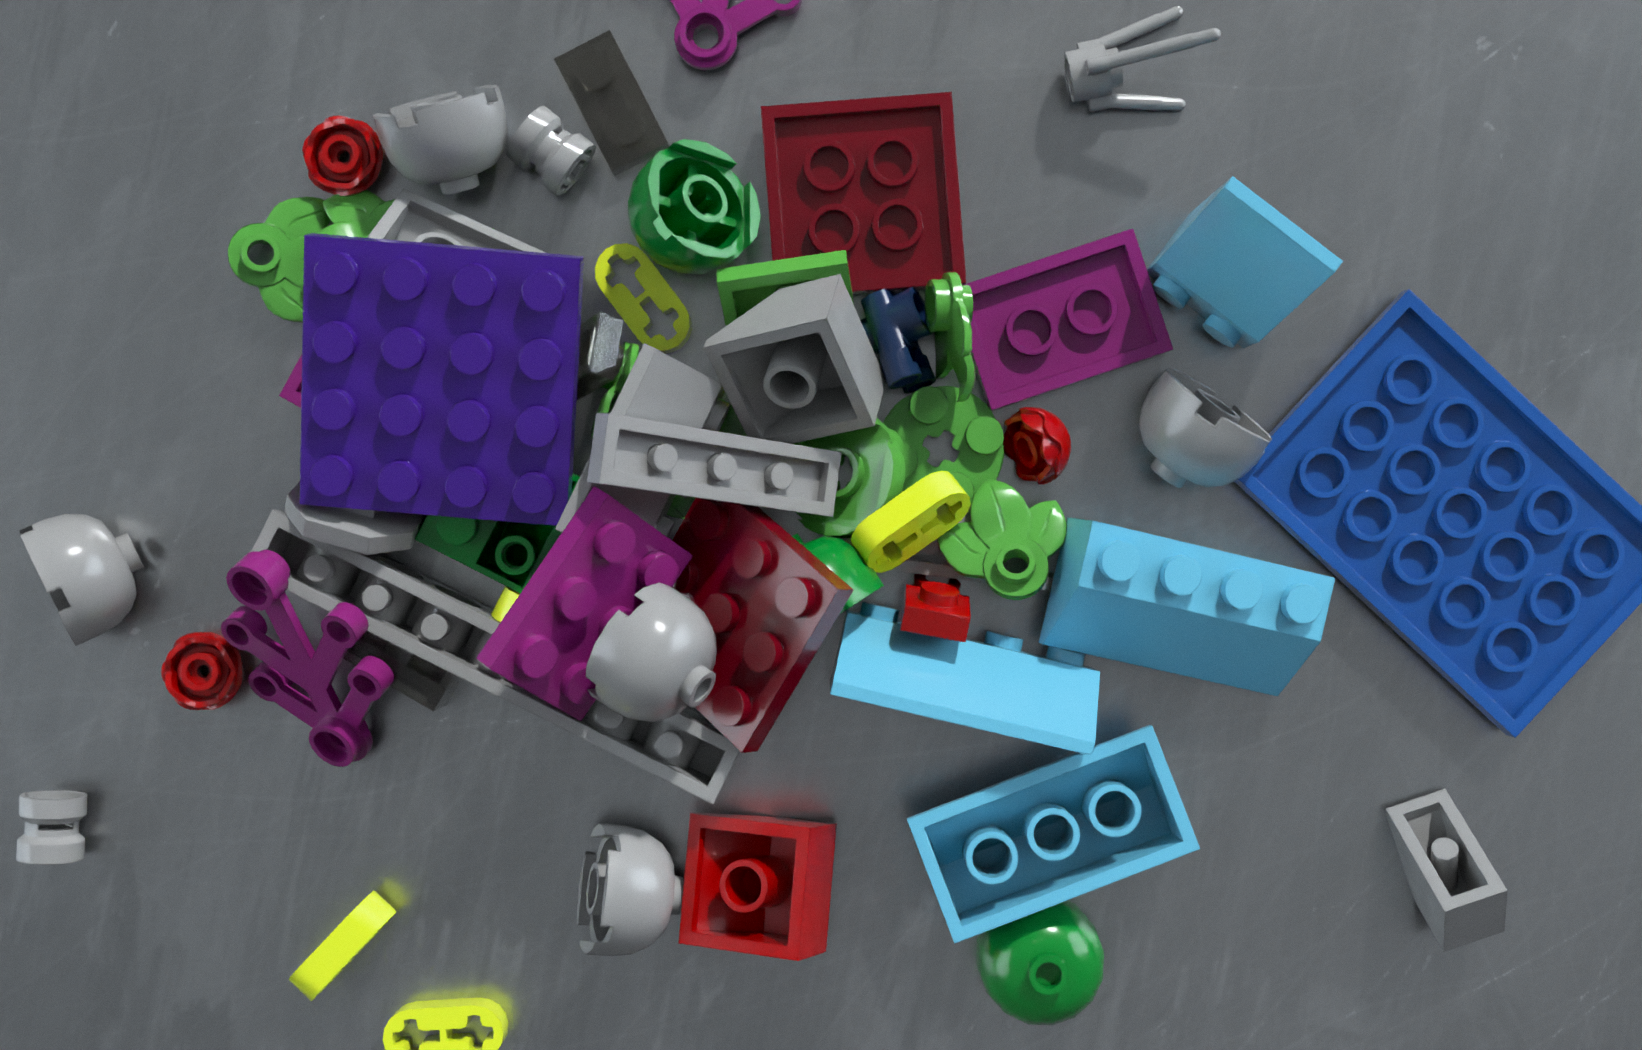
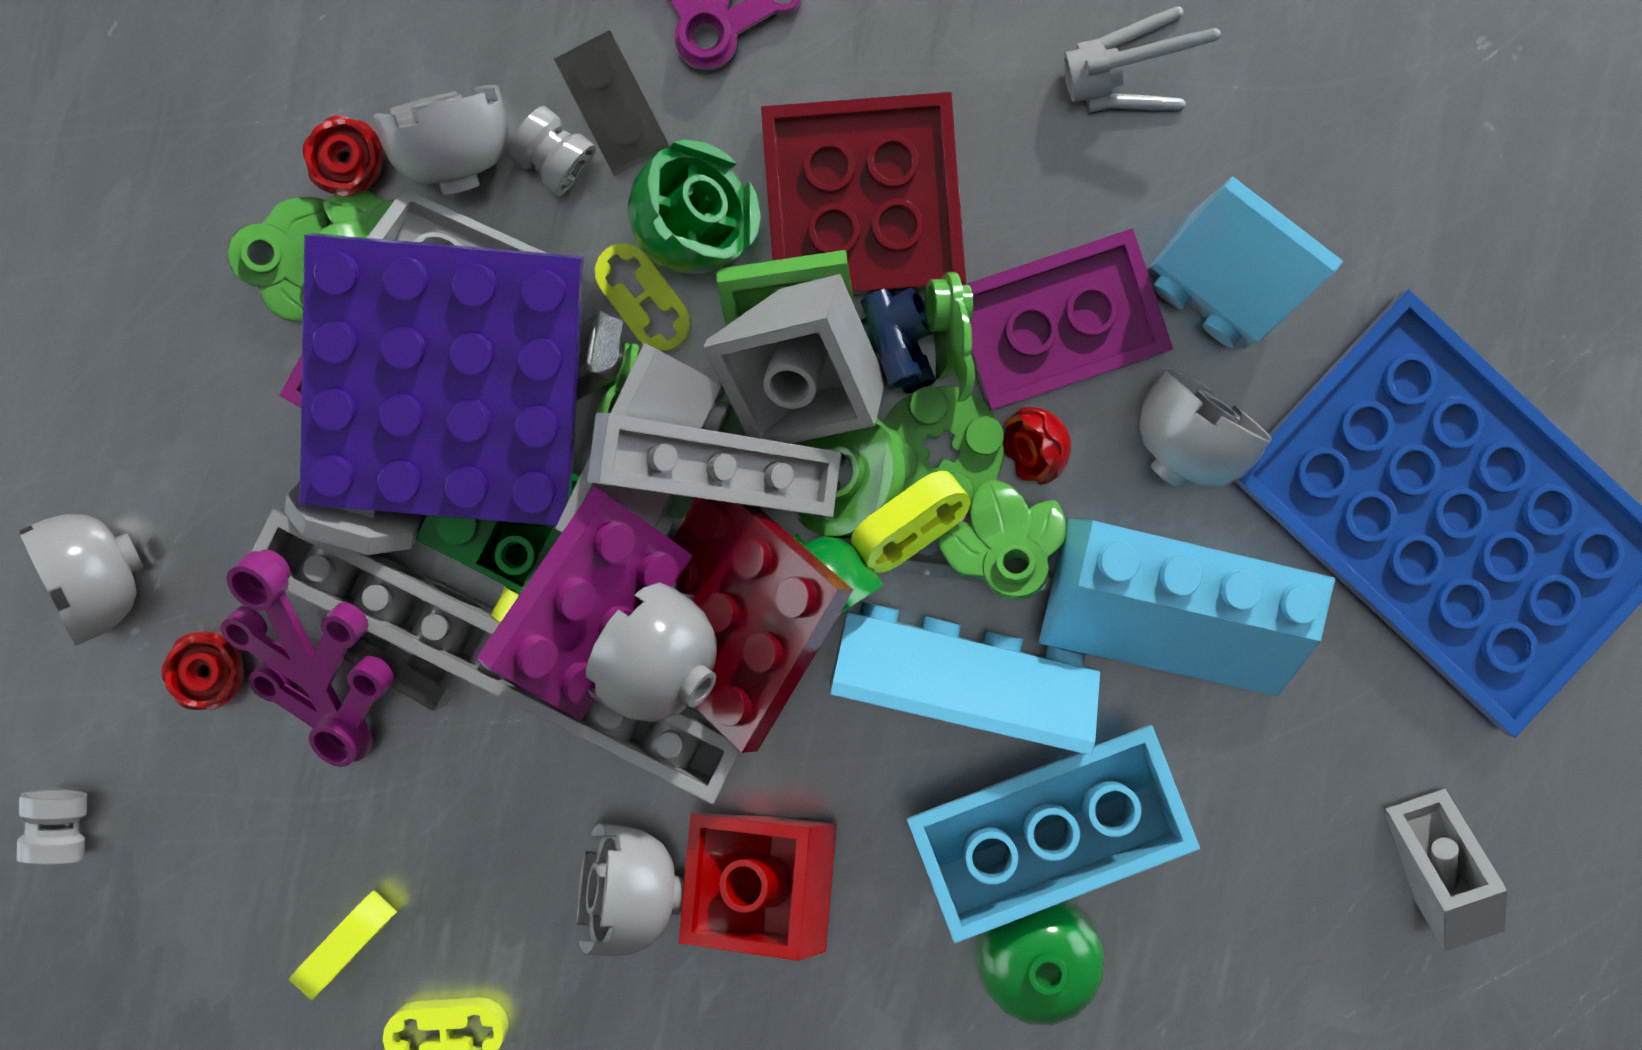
(935, 609): red plate -> none

